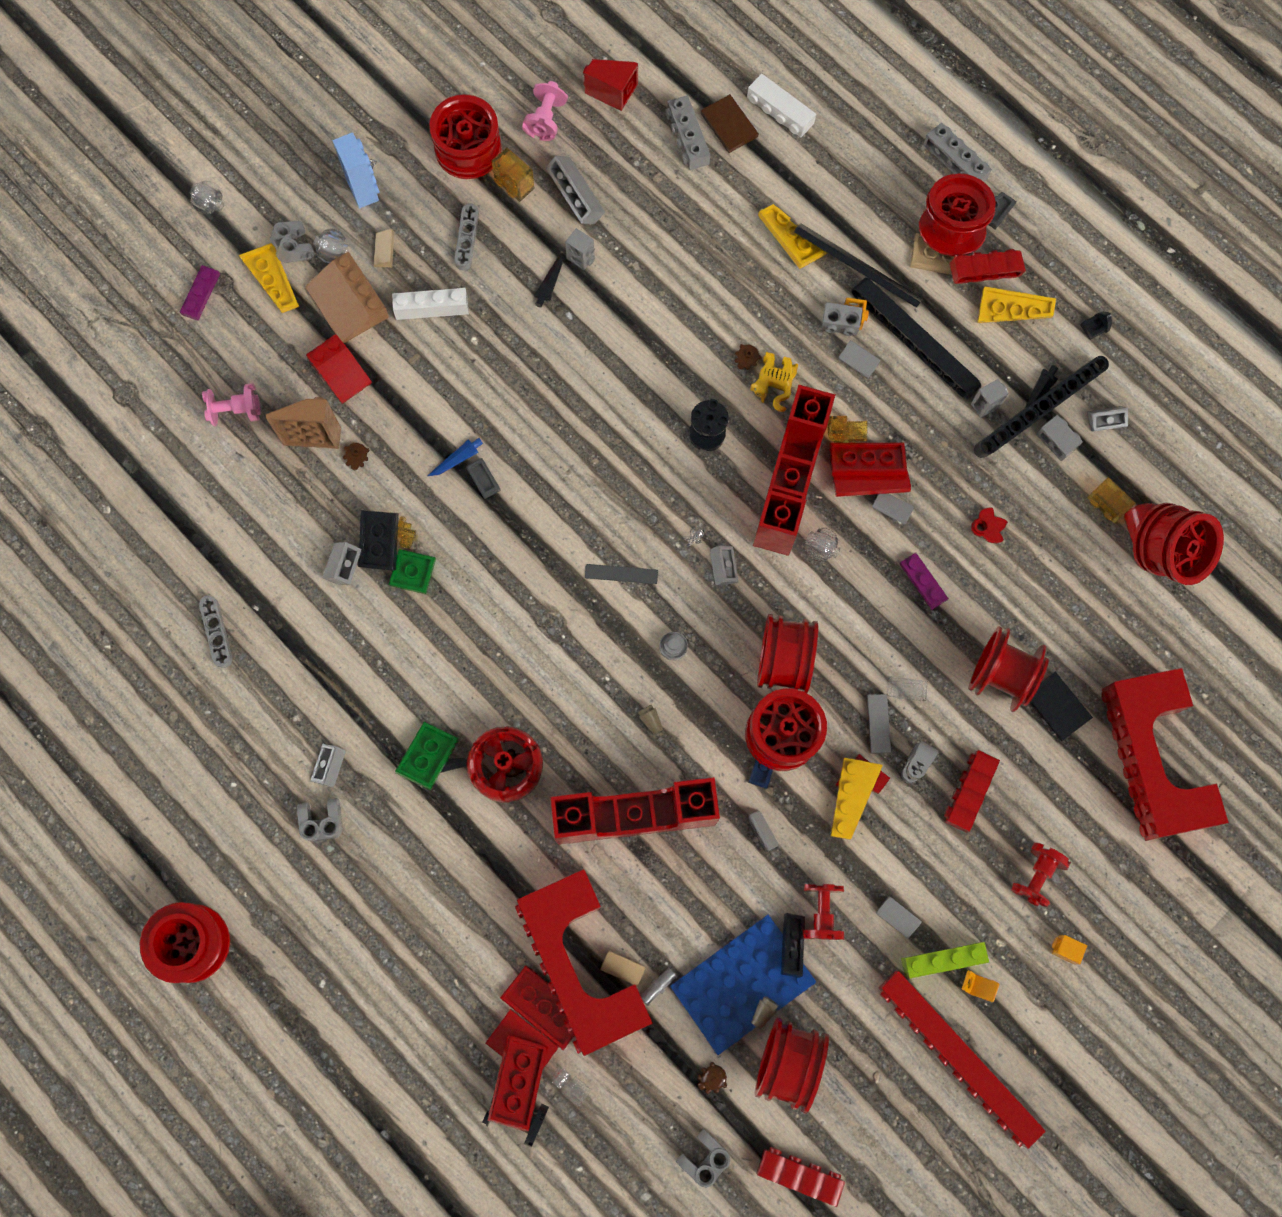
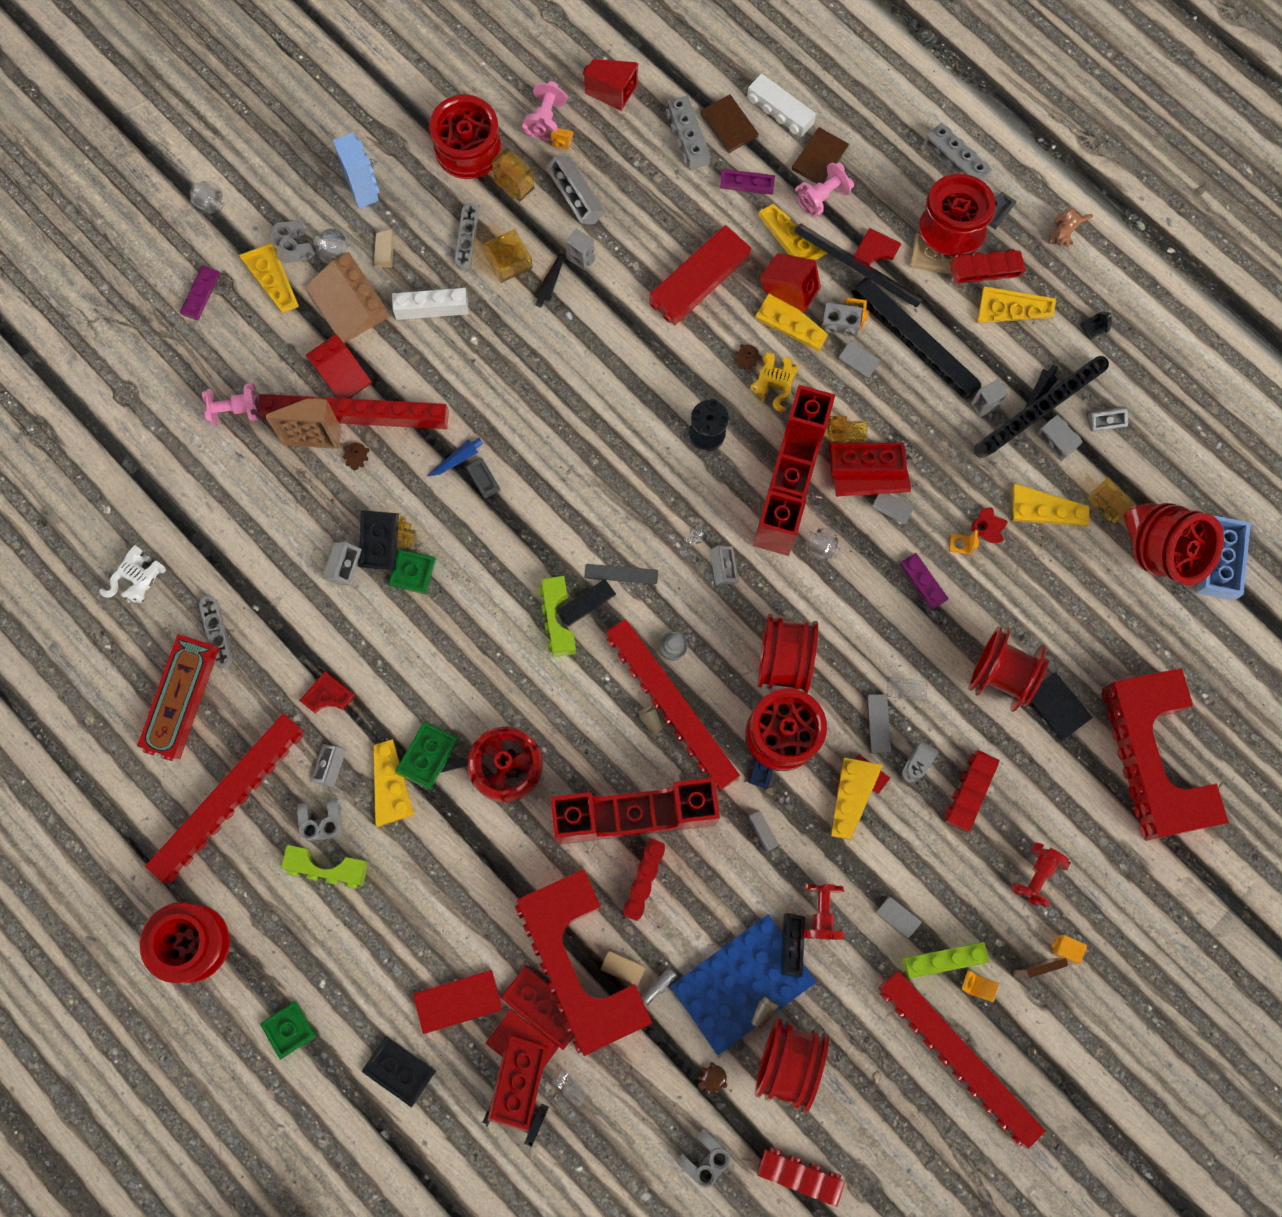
(132, 571): none -> white animal
(178, 697): none -> brick
(224, 799): none -> red brick
(288, 1030): none -> green tile
(300, 860): none -> lime arch
(326, 693): none -> red tile
(369, 411): none -> red brick
(391, 791): none -> yellow wing
(398, 1071): none -> black tile
(457, 1001): none -> red tile
(507, 256): none -> clear yellow brick
(555, 593): none -> lime arch
(561, 138): none -> light orange bracket
(586, 602): none -> black tile
(642, 884): none -> red brick
(672, 704): none -> red brick
(699, 275): none -> red brick
(747, 181): none -> magenta plate
(791, 322): none -> yellow wing
(792, 280): none -> red slope
(811, 197): none -> bright pink piece
(817, 154): none -> reddish brown tile
(877, 246): none -> red tile
(971, 543): none -> light orange bracket
(1039, 968): none -> reddish brown tile
(1041, 507): none -> yellow wing
(1067, 223): none -> nougat animal
(1228, 576): none -> light blue brick

